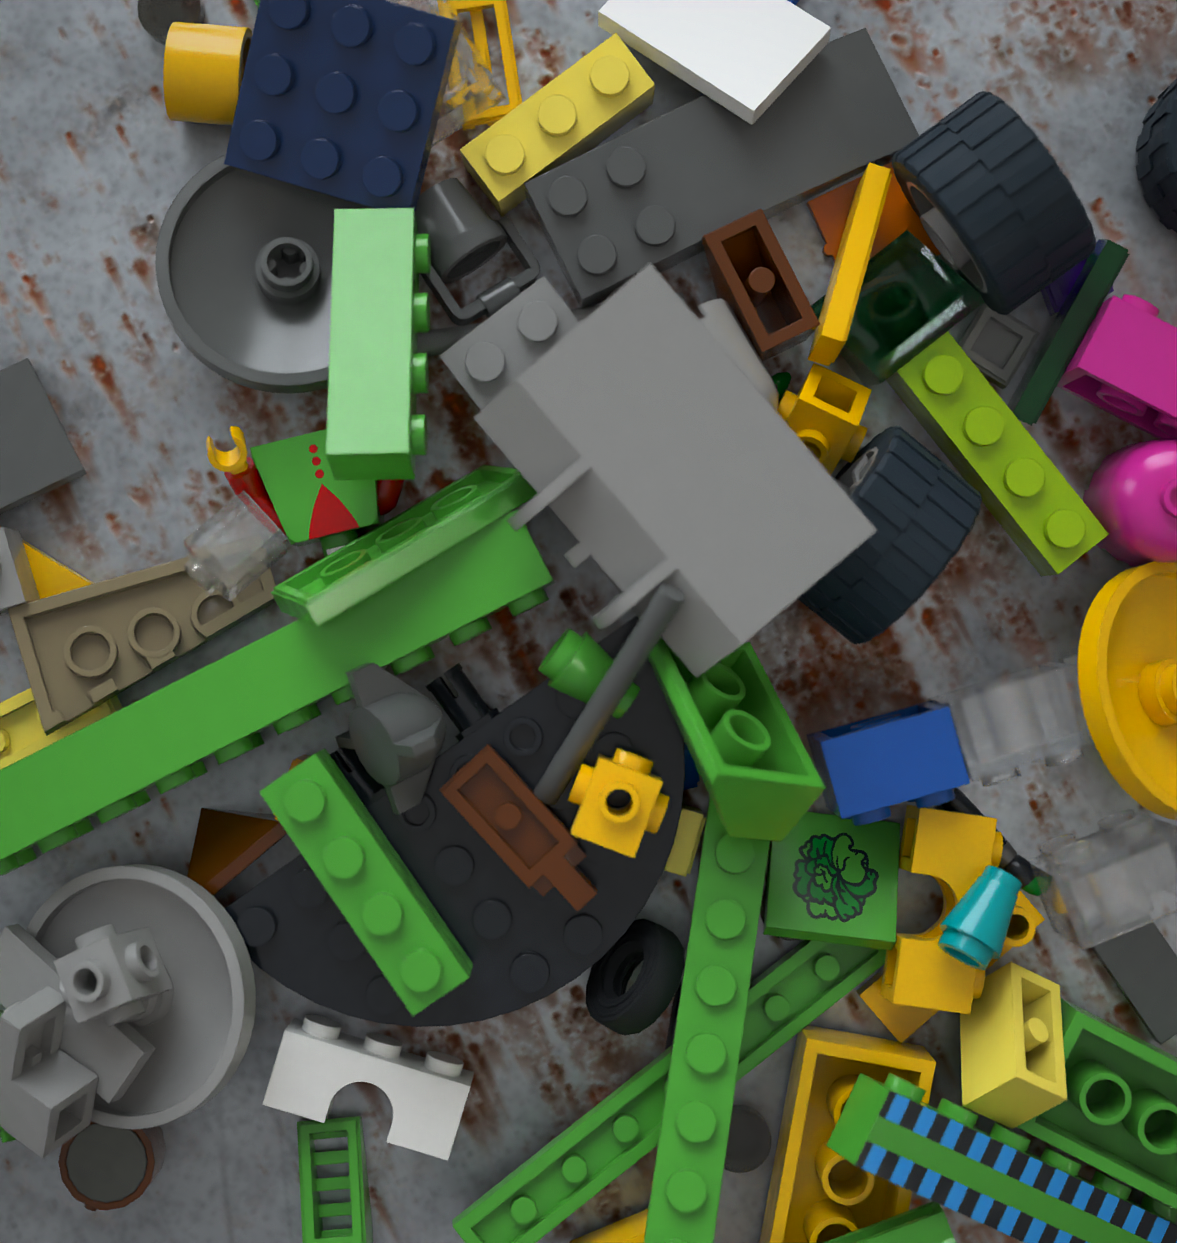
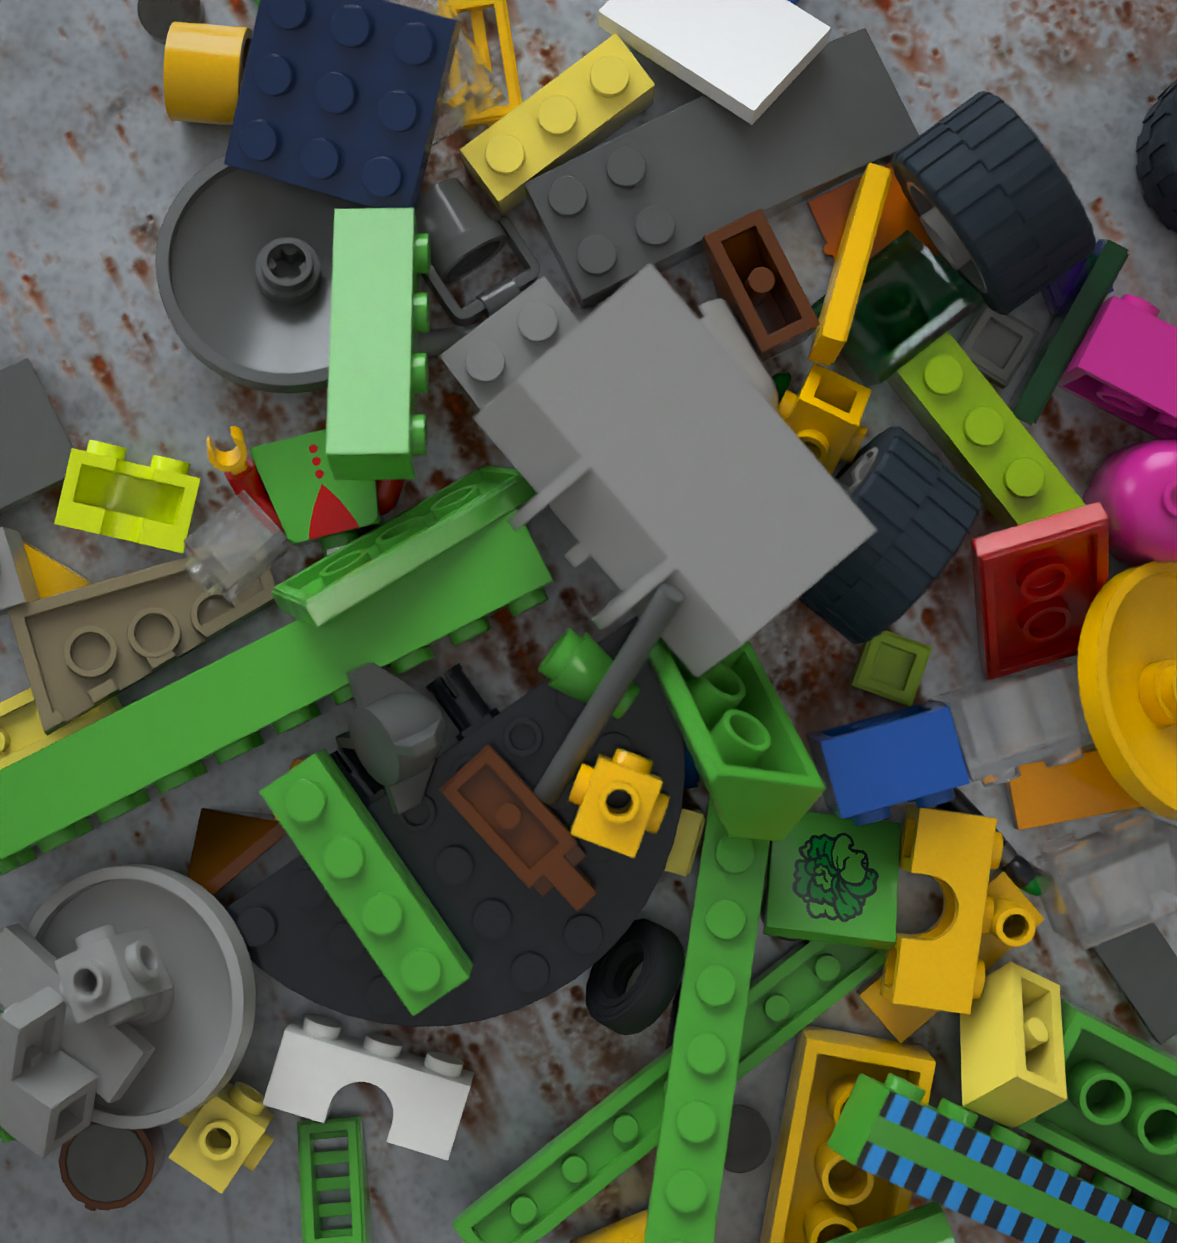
(127, 498): none -> neon yellow cylinder
(224, 1136): none -> light yellow brick
(891, 667): none -> lime tile
(980, 920): teal cone -> none
(1037, 588): none -> red tile
(1065, 792): none -> light orange tile

